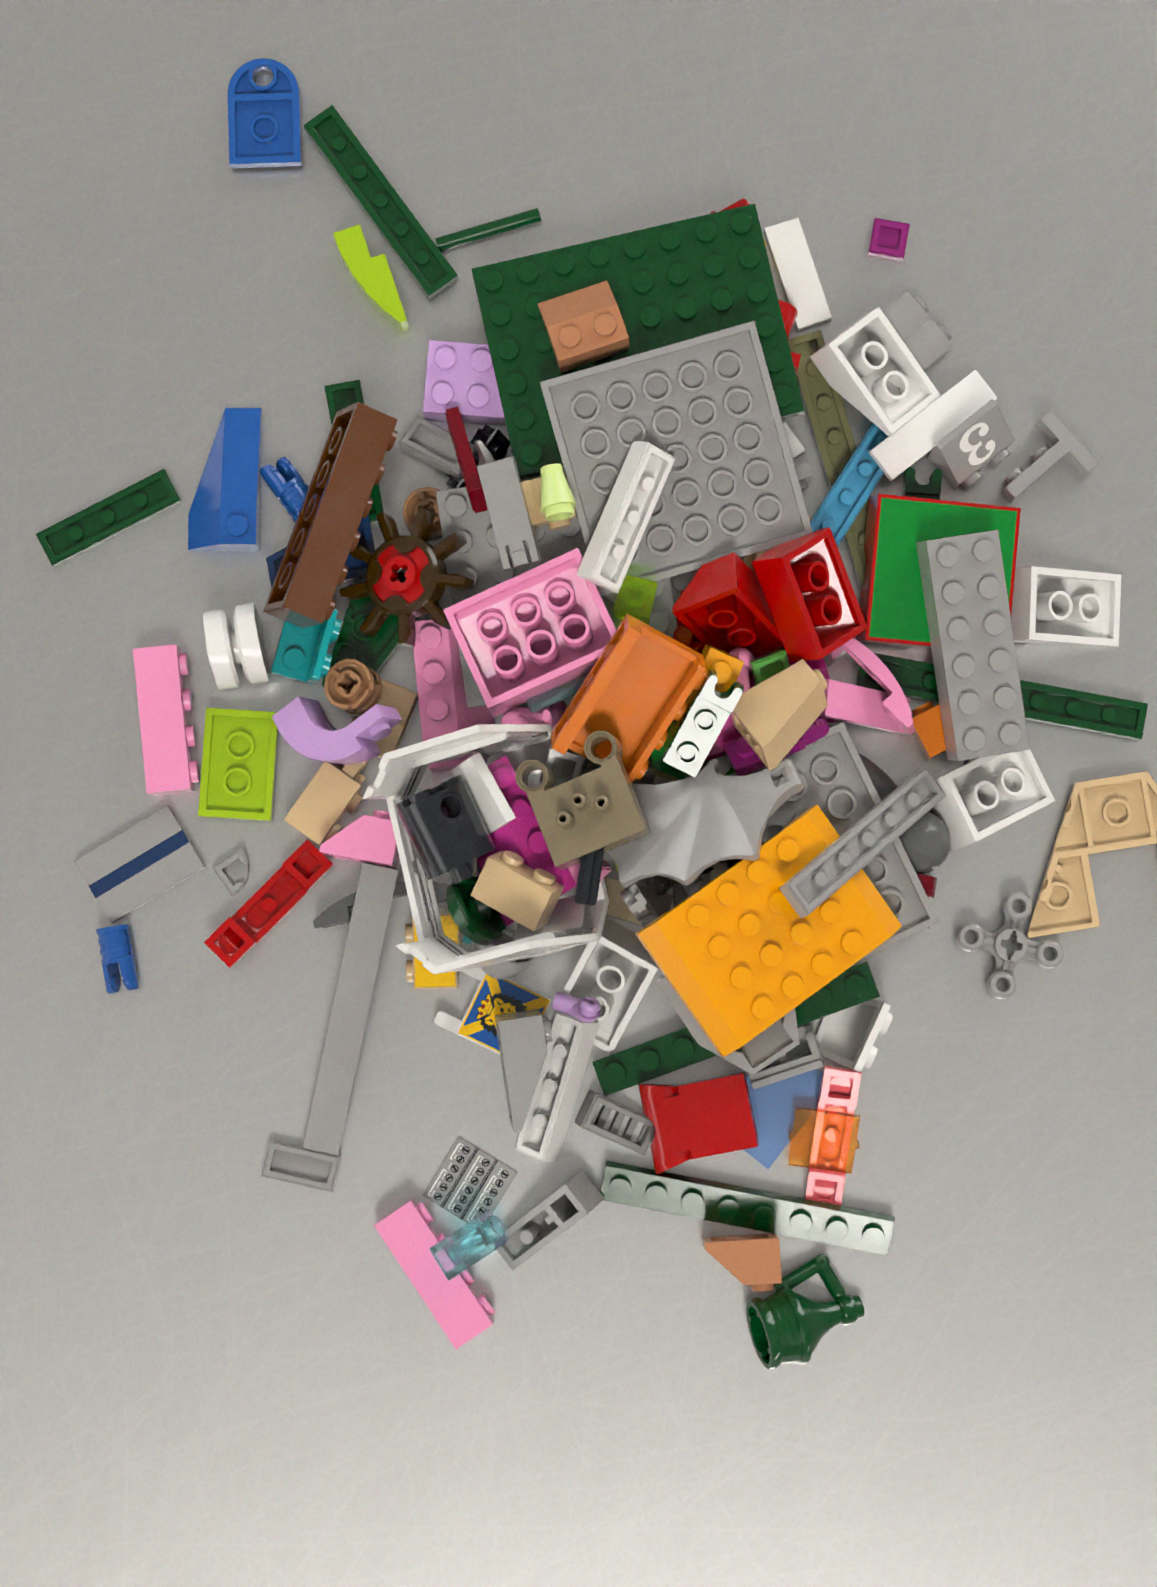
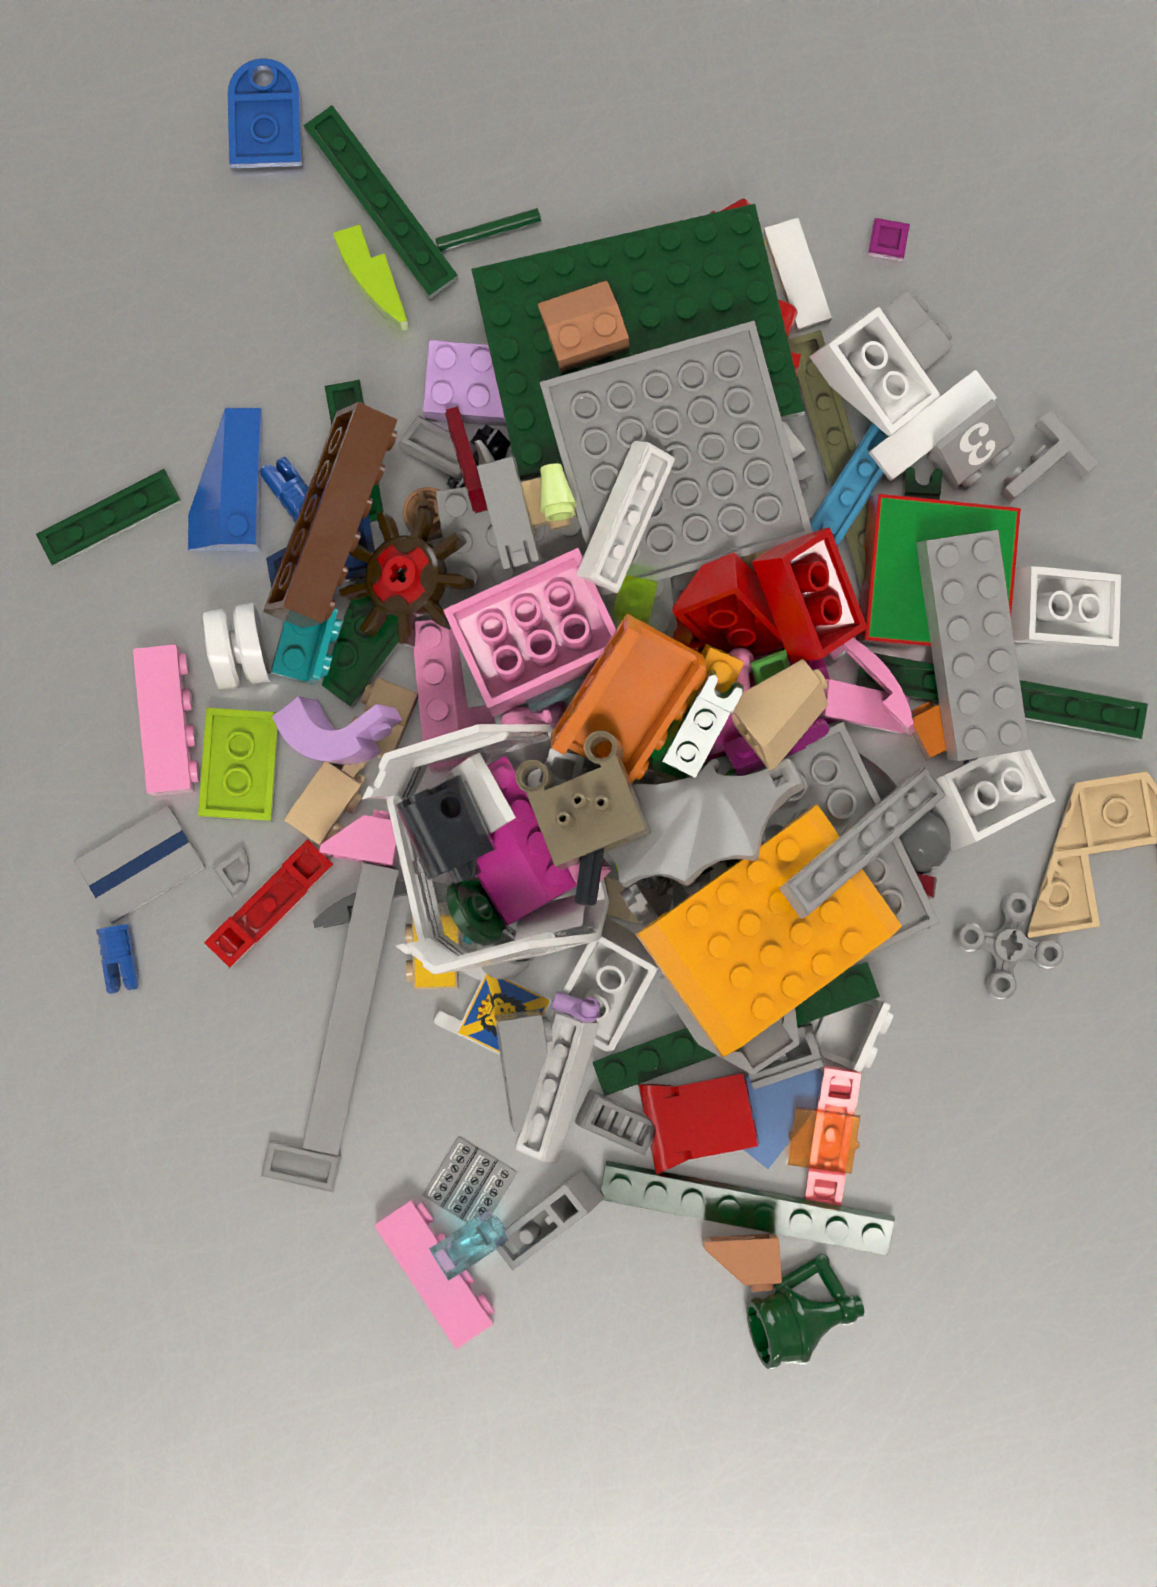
(352, 686): medium nougat wheel -> none
(517, 890): tan brick -> none

